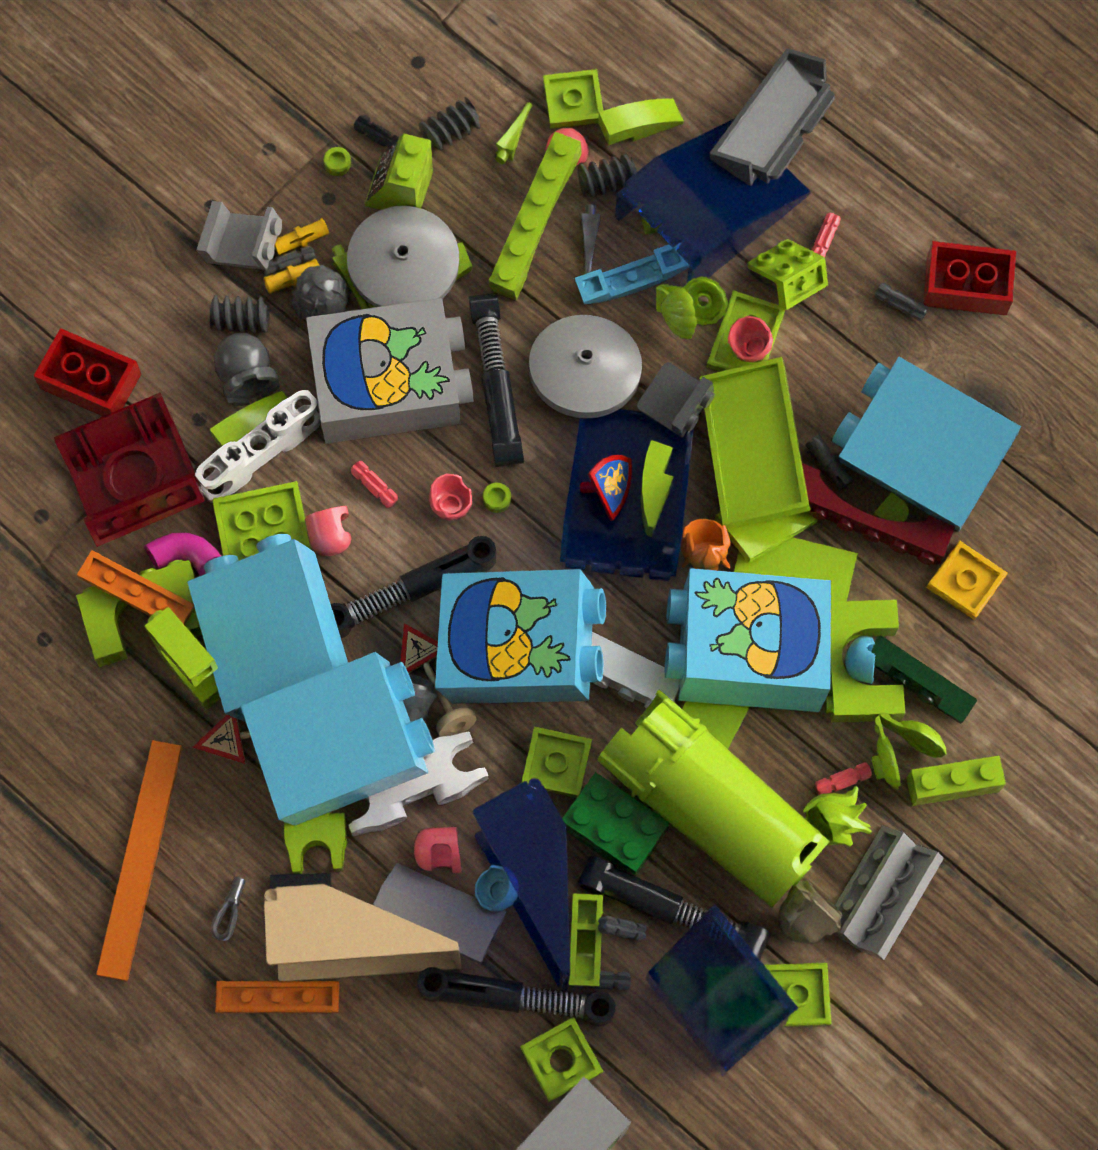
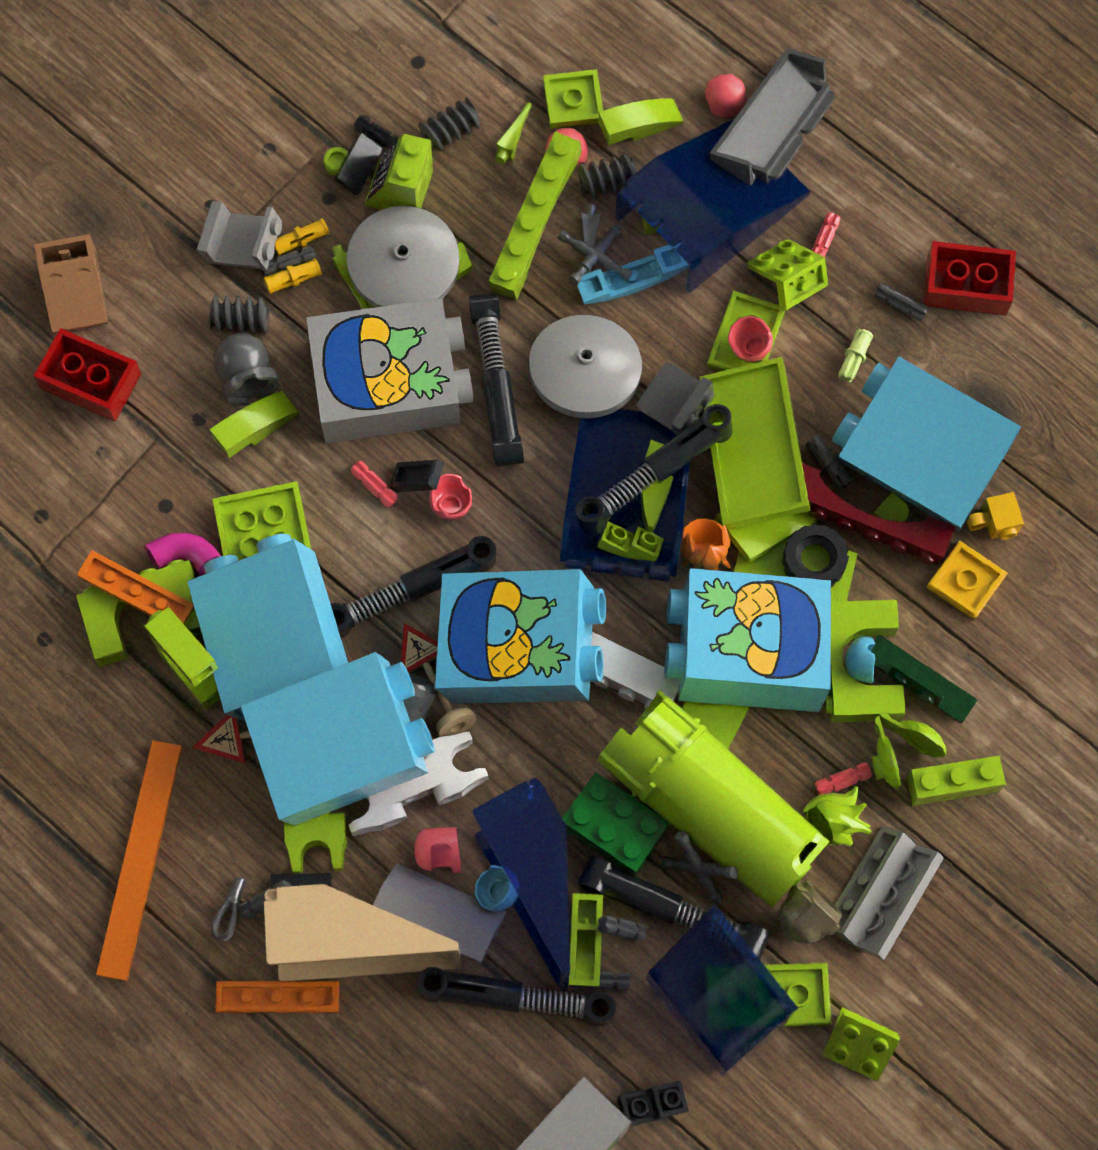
(71, 283): none -> medium nougat slope
(130, 469): dark red panel -> none
(250, 909): none -> dark grey axle
(279, 432): white piece -> none
(320, 292): dark grey helmet -> none
(326, 531): coral helmet -> none
(358, 164): none -> black tile
(416, 476): none -> black tile
(496, 497): lime tile -> none
(557, 761): lime plate -> none
(565, 1037): lime piece -> none
(594, 255): none -> dark grey piece
(611, 482): shield -> none
(636, 545): none -> lime slope
(653, 1103): none -> black slope
(657, 467): none -> black piece
(685, 309): lime animal -> none
(702, 869): none -> dark grey piece
(725, 95): none -> coral hair
(815, 536): none -> black tyre
(855, 355): none -> yellowish green axle
(861, 1044): none -> lime bracket
(999, 515): none -> yellow brick

